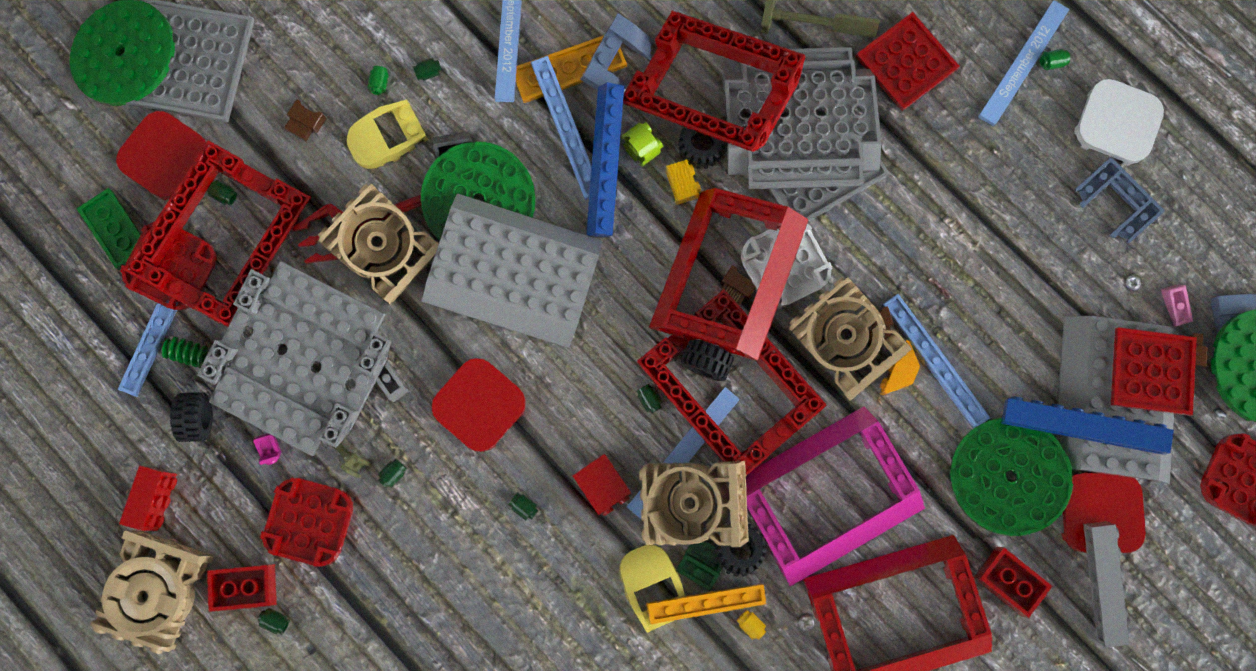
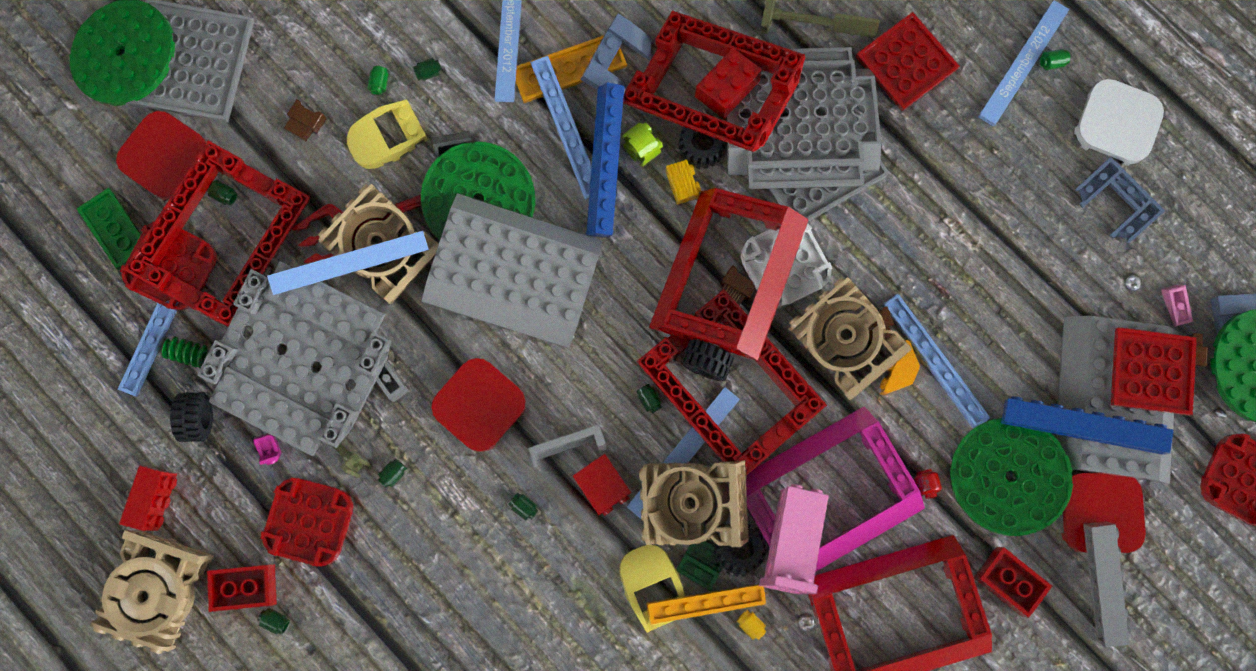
(347, 263): none -> light blue tile
(565, 443): none -> light grey panel
(728, 83): none -> red brick
(795, 541): none -> bright pink brick
(928, 483): none -> red head

